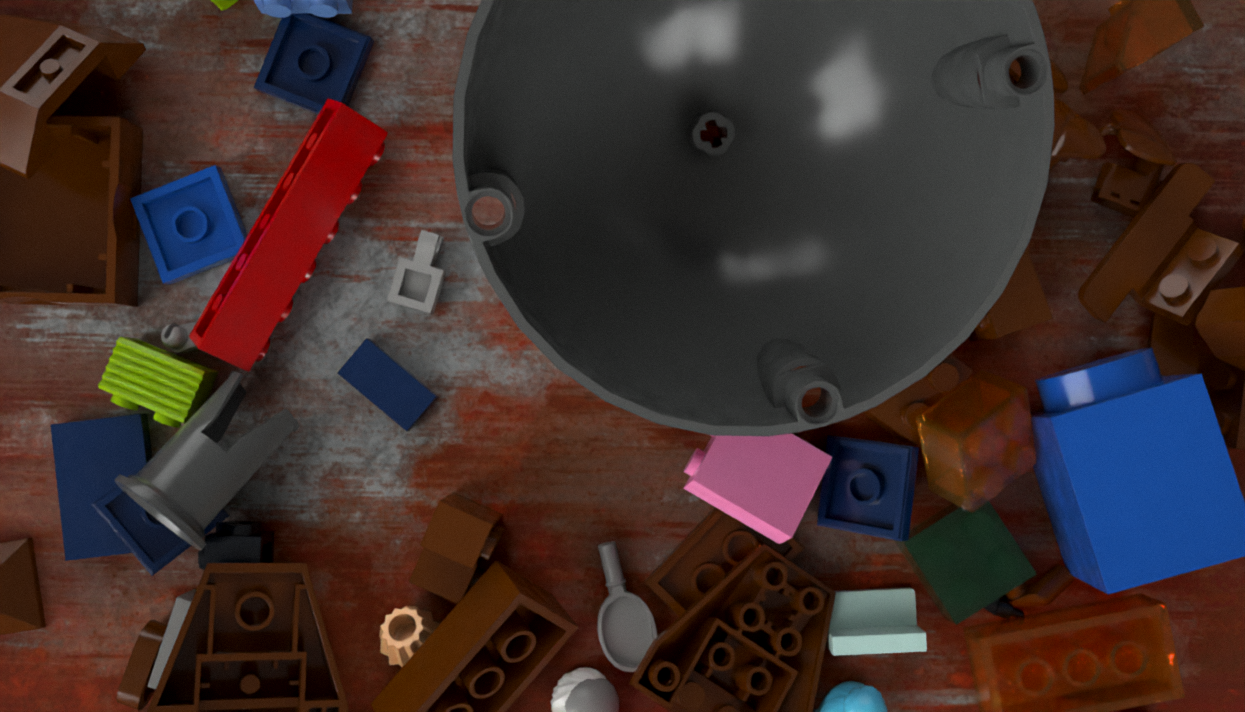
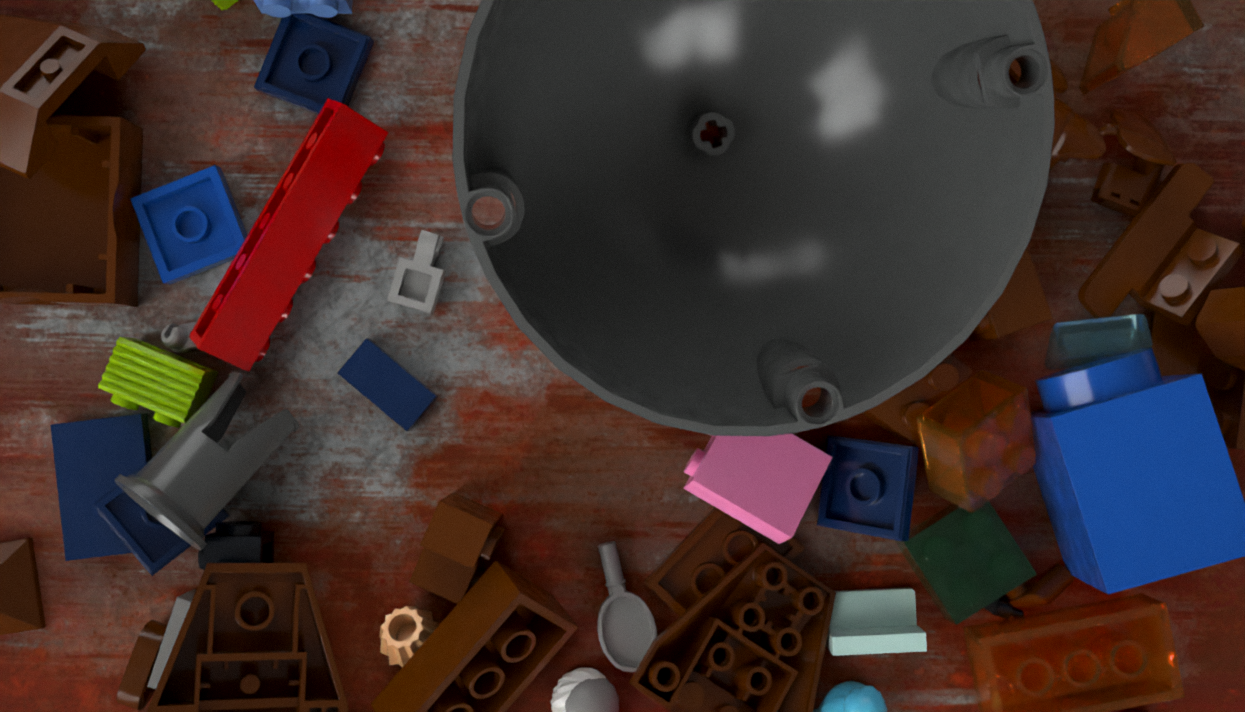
(1094, 339): none -> clear light blue slope

